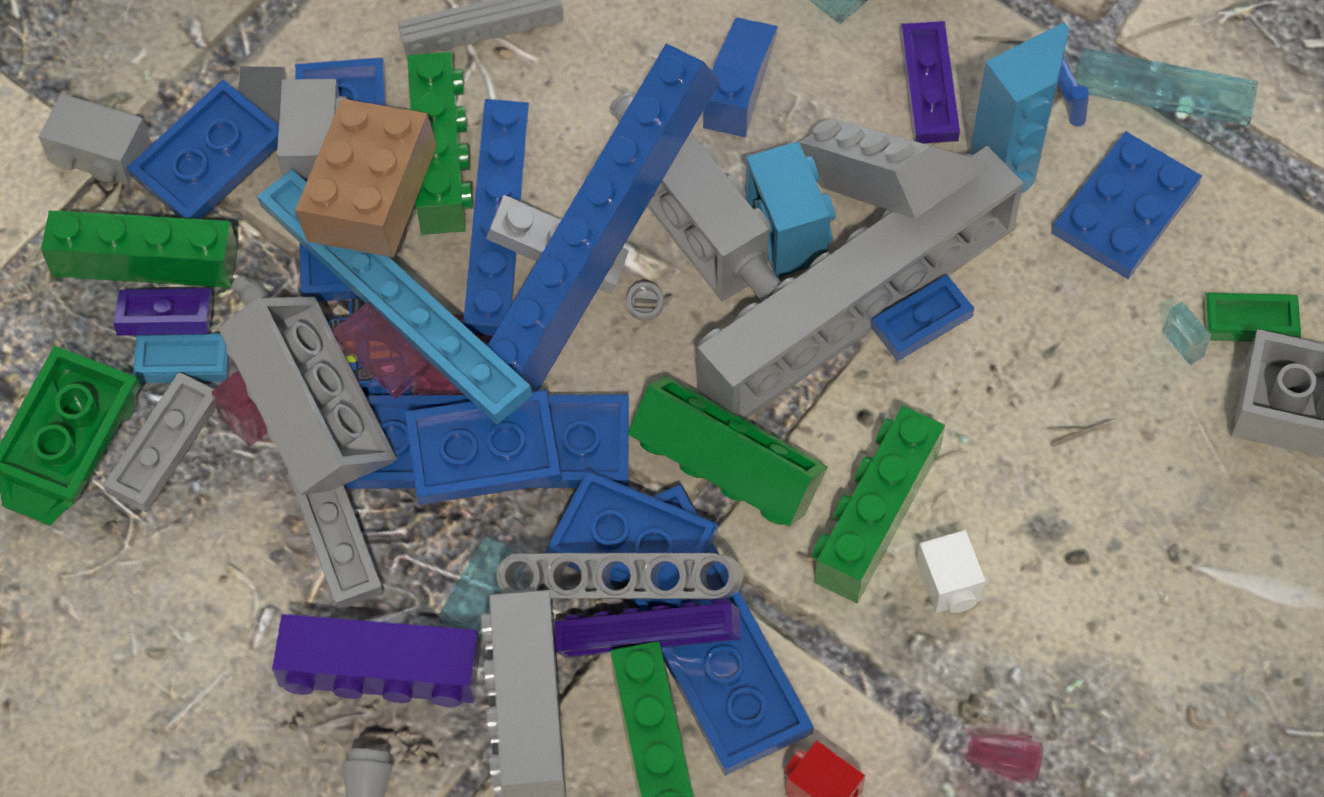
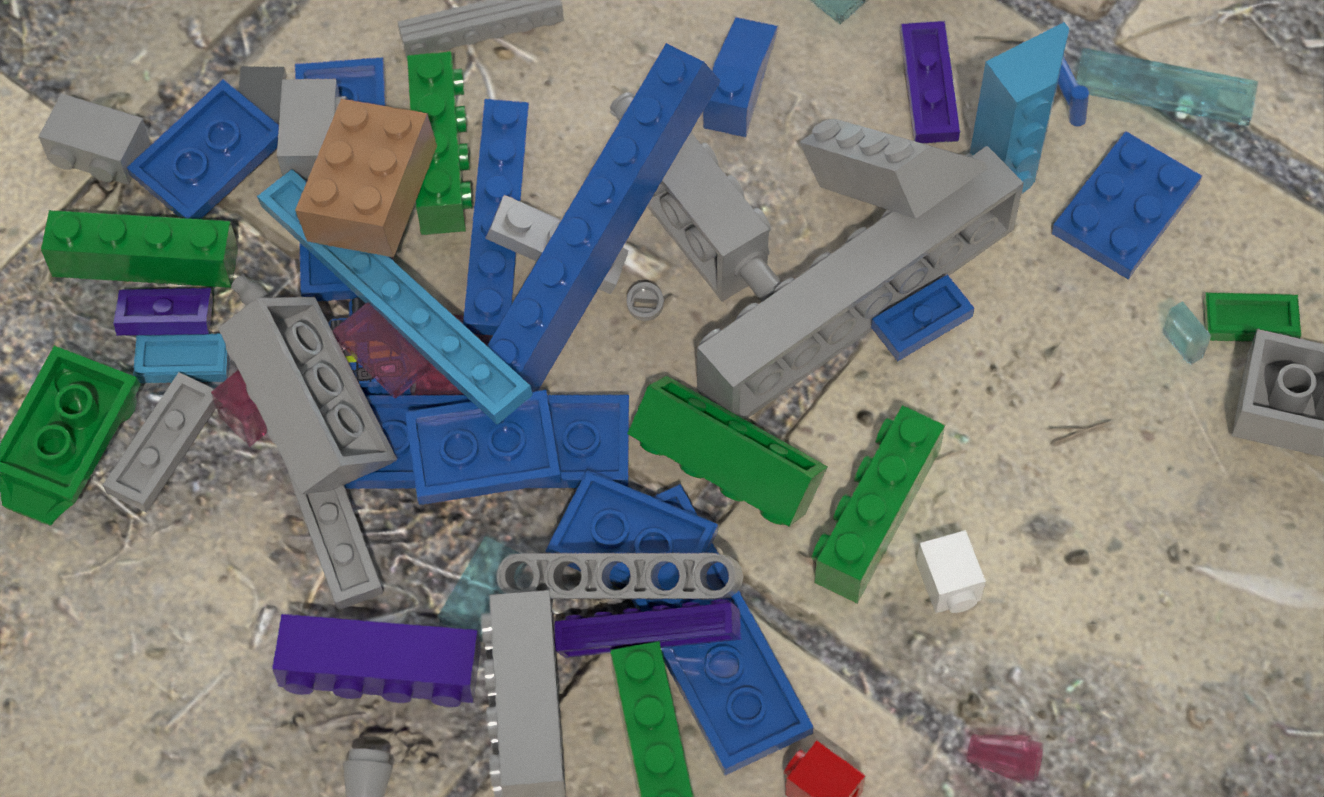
(799, 216): dark azure brick -> none

